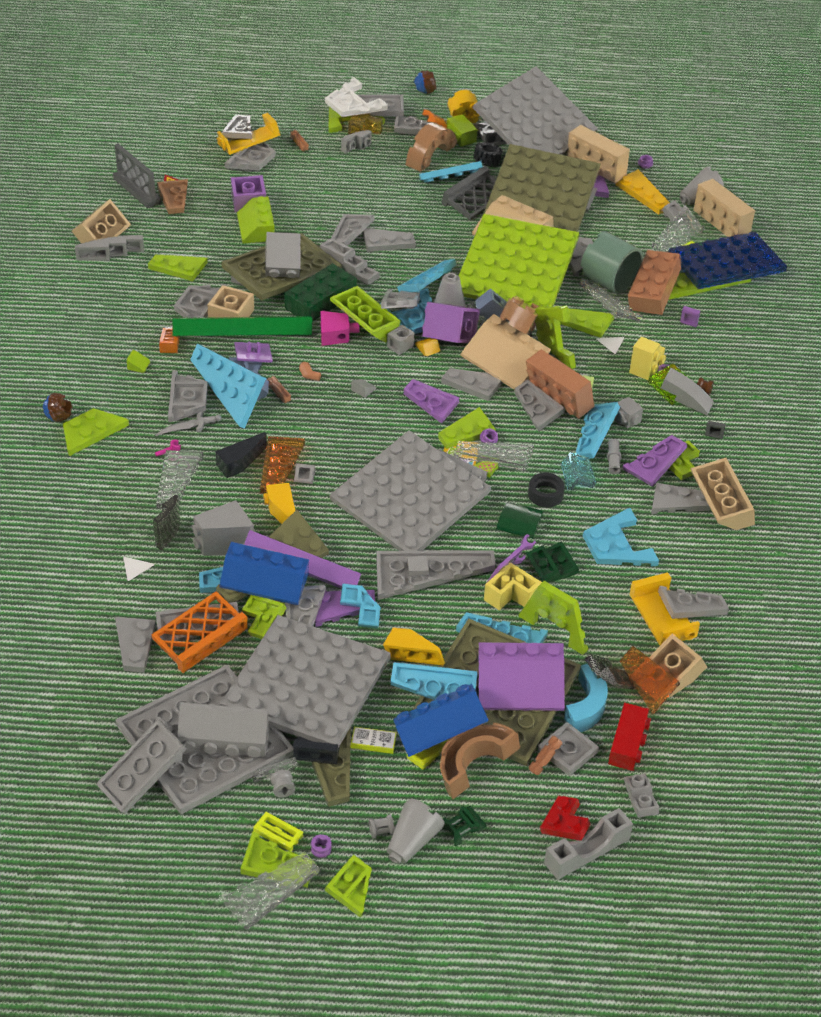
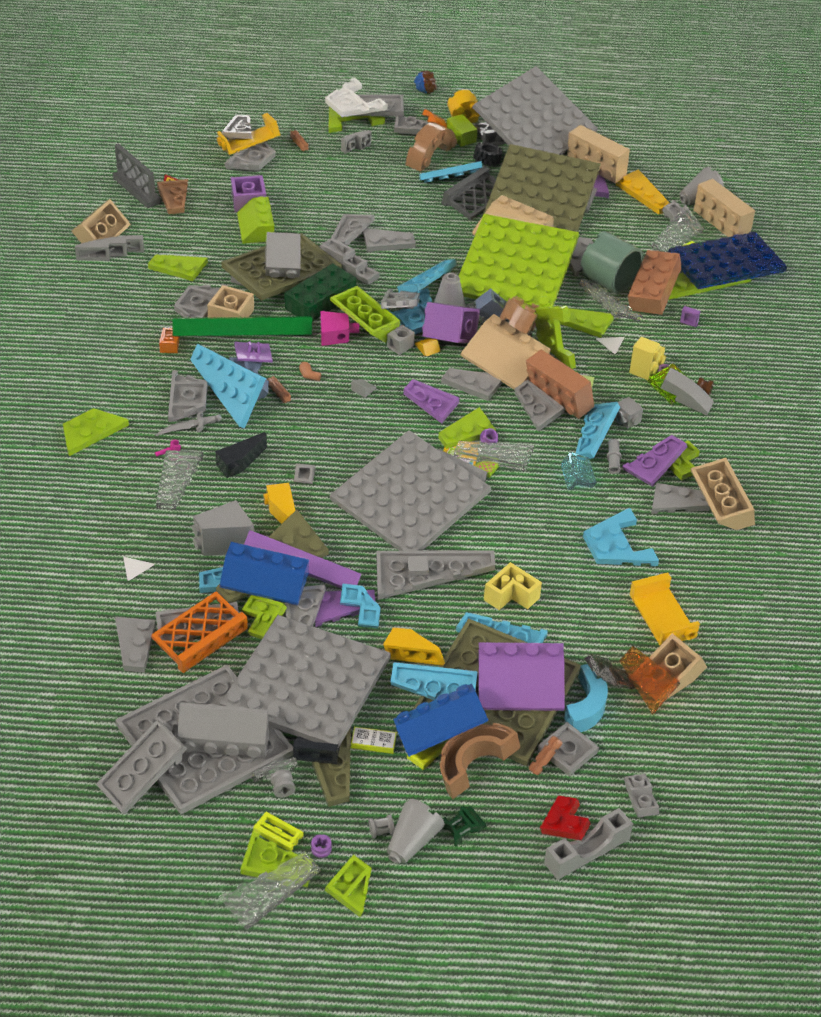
(57, 408): reddish brown piece -> none
(137, 362): lime slope -> none
(167, 523): clear smoke slope -> none
(280, 460): clear orange wing -> none
(365, 122): clear yellow brick -> none
(514, 557): medium lavender flag -> none
(519, 519): dark green slope -> none
(550, 480): black tyre -> none
(553, 562): dark green slope -> none
(559, 608): lime wing -> none
(629, 737): red brick -> none
(645, 161): medium lavender plate -> none
(692, 605): light grey wing -> none
(715, 429): dark grey slope -> none

